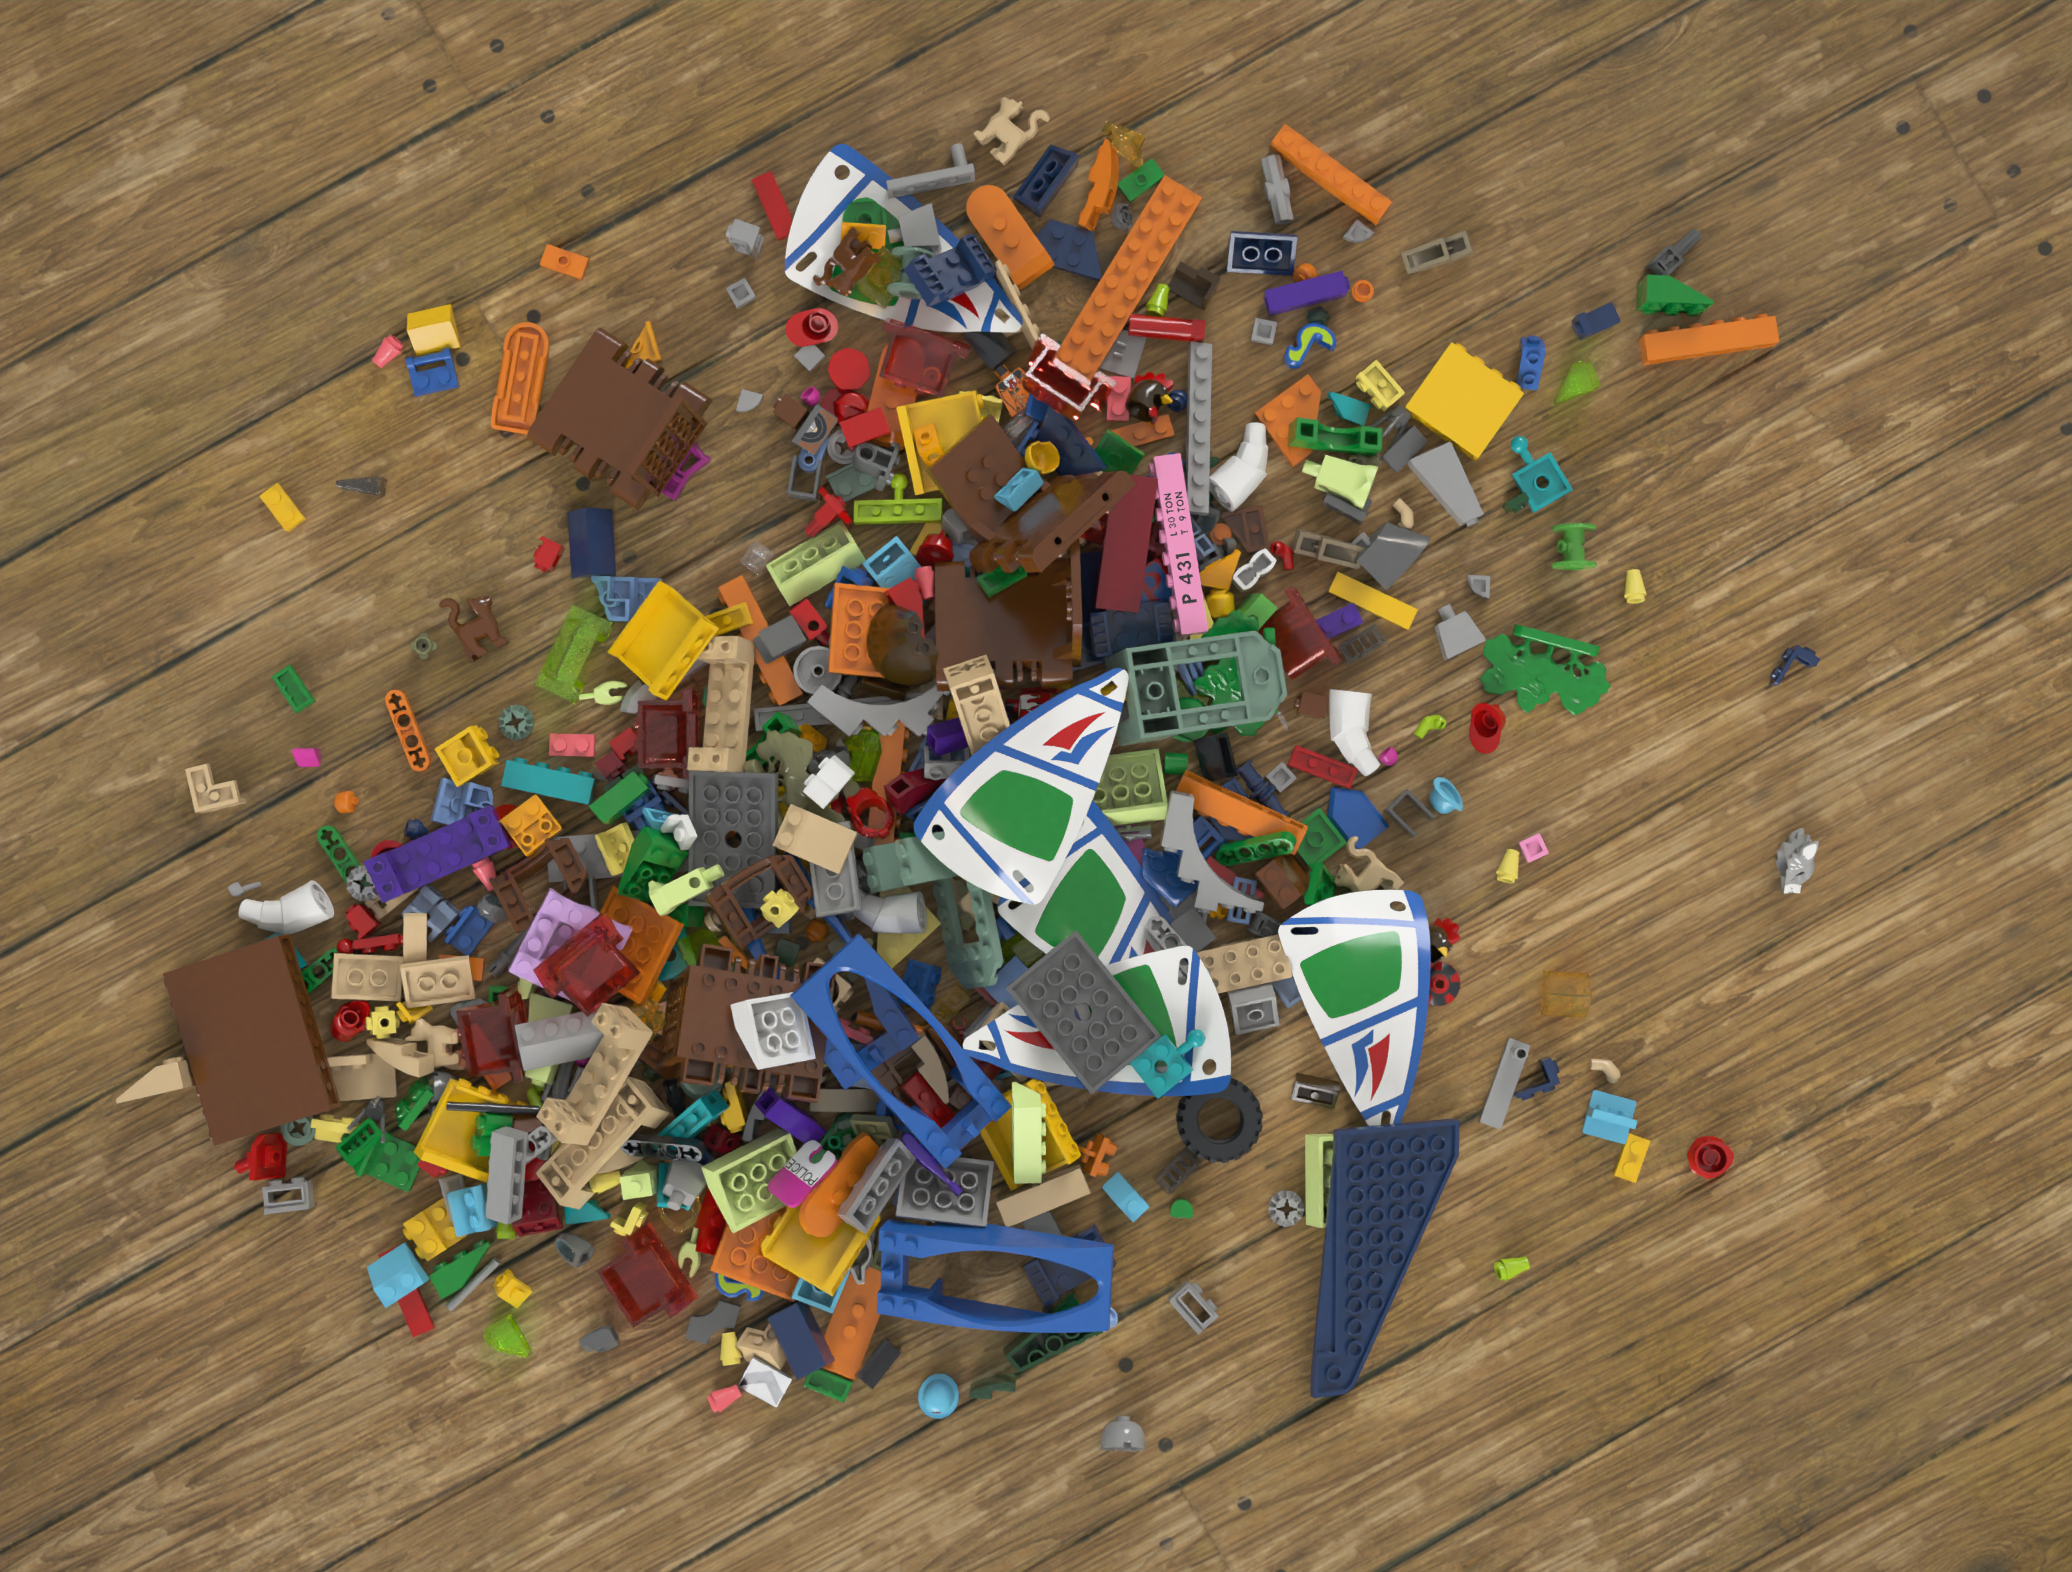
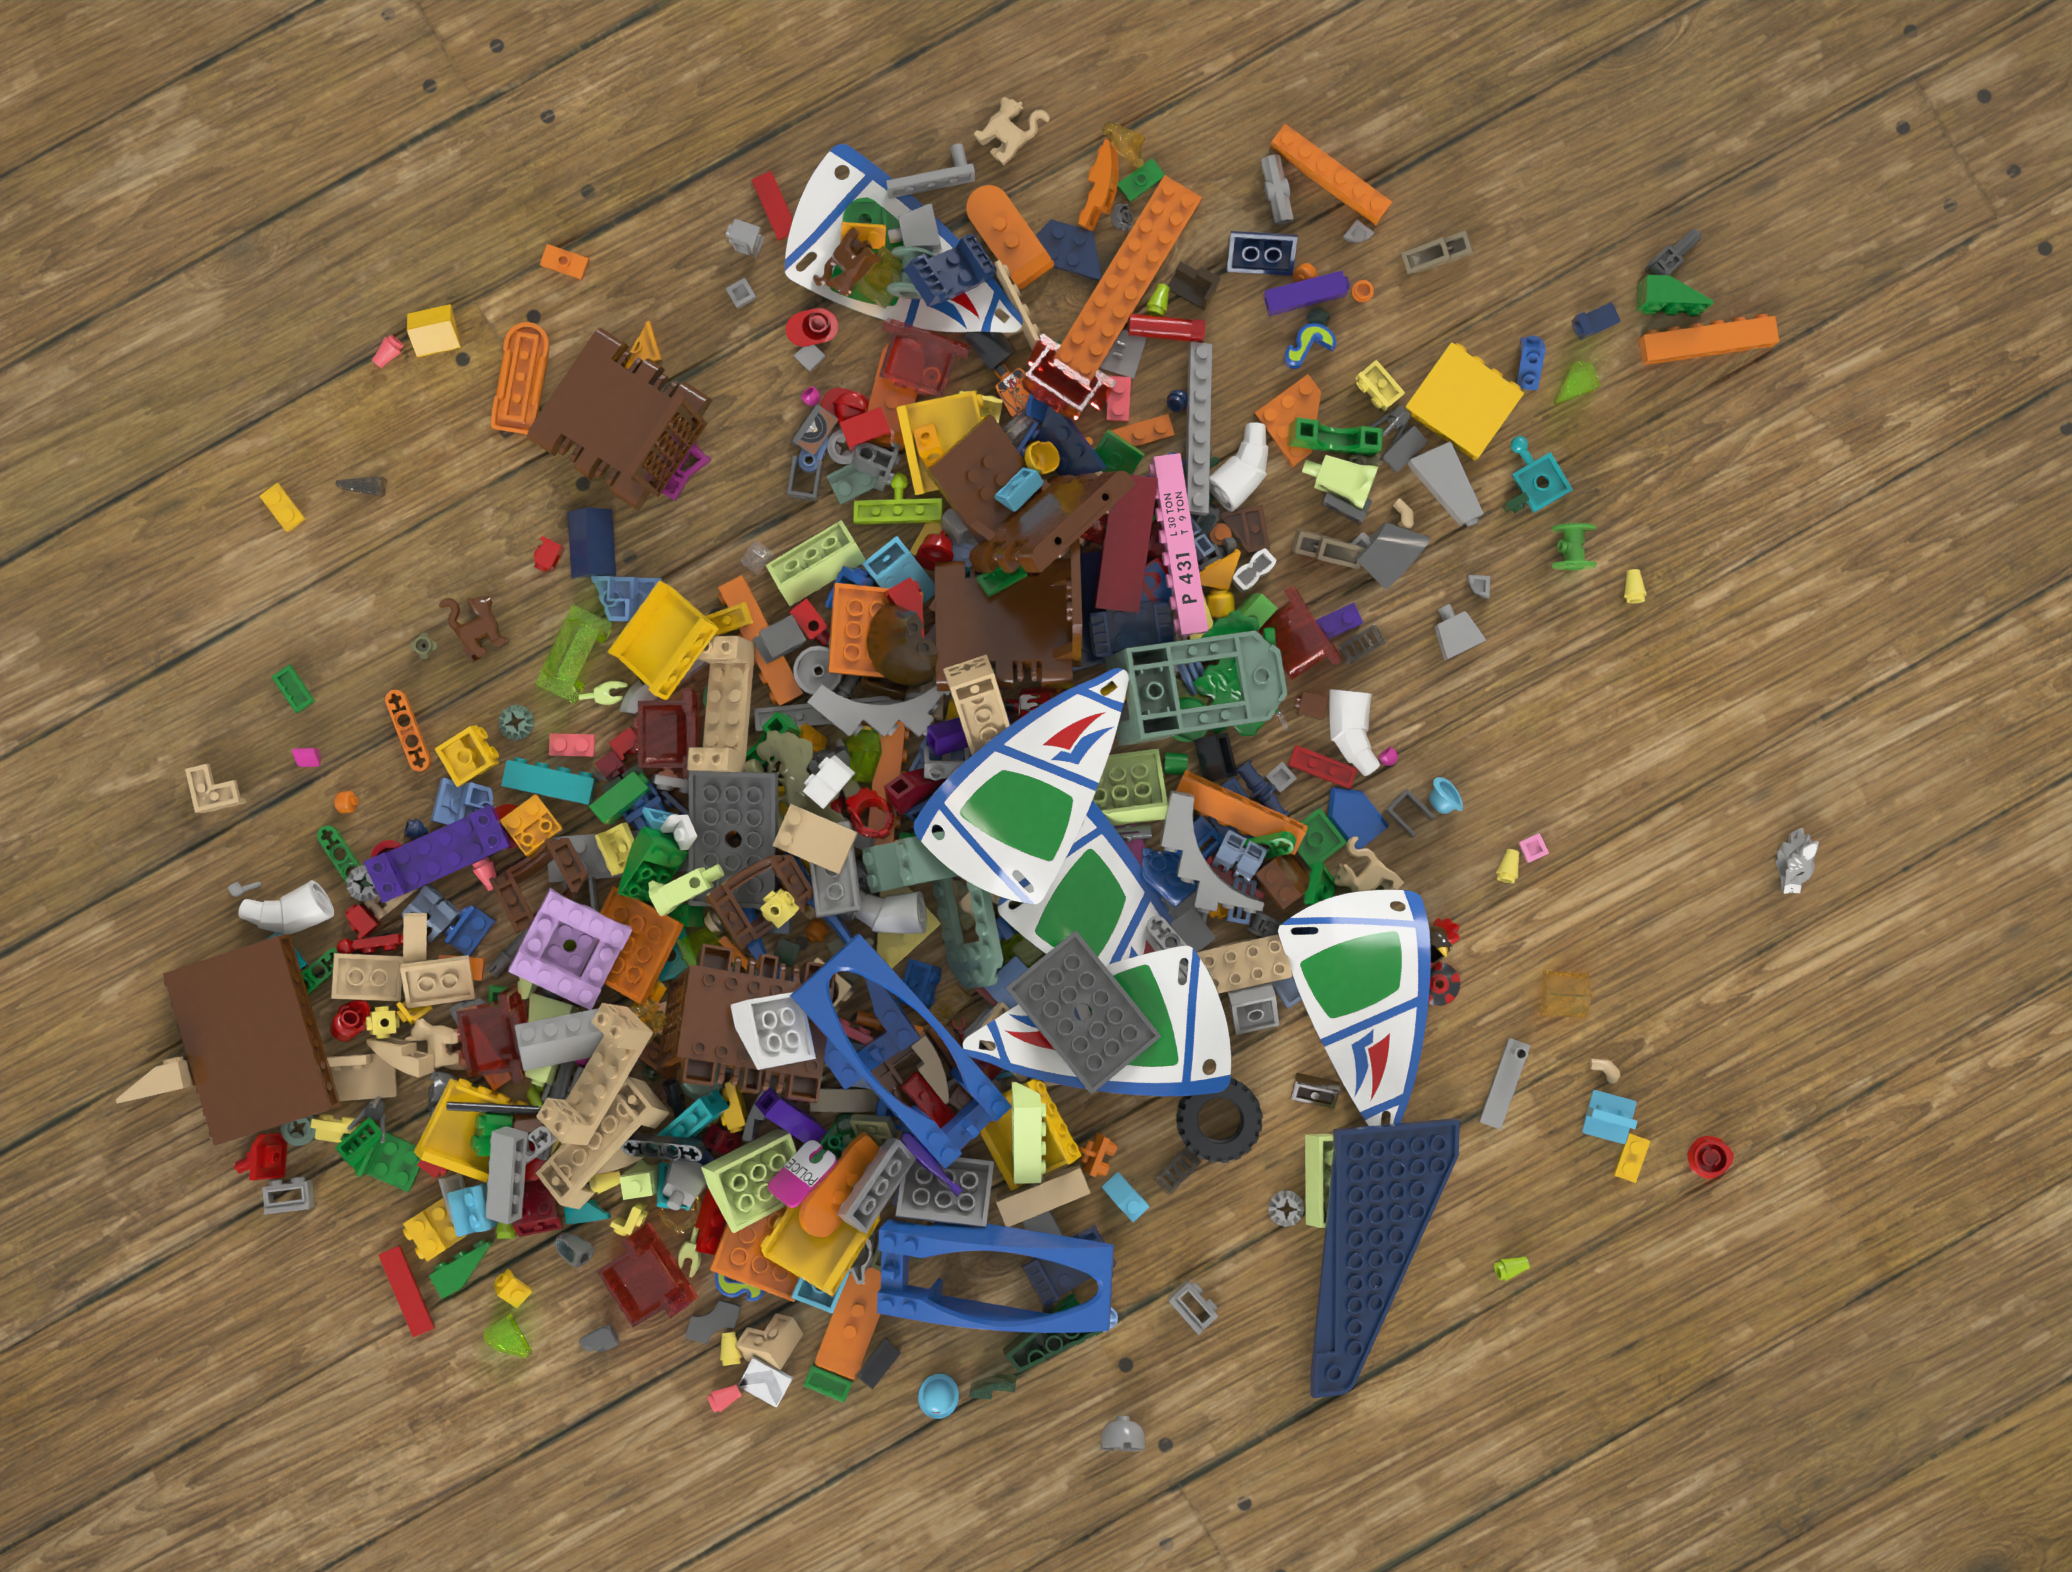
(396, 1274): medium azure slope -> none
(411, 1106): green plate -> none
(434, 379): blue plate -> none
(472, 1284): light grey bar -> none
(491, 908): dark grey rock -> none
(588, 966): clear red windscreen -> none
(748, 400): light grey tile -> none
(790, 411): reddish brown brick -> none
(801, 1339): dark blue slope -> none
(828, 513): red piece -> none
(849, 369): red hat -> none
(926, 579): coral cone -> none
(1046, 179): dark blue slope -> none
(1148, 396): dark brown piece -> none
(1166, 1051): teal plate -> none
(1181, 1208): green brick -> none
(1248, 858): none -> sand blue legs
(1263, 331): light grey tile -> none
(1283, 552): red arm -> none
(1349, 408): teal slope -> none
(1372, 600): yellow tile -> none
(1429, 723): lime arm -> none
(1486, 727): red piece -> none
(1538, 676): green plant -> none
(1550, 1072): dark blue bracket -> none
(1803, 655): dark blue bracket -> none

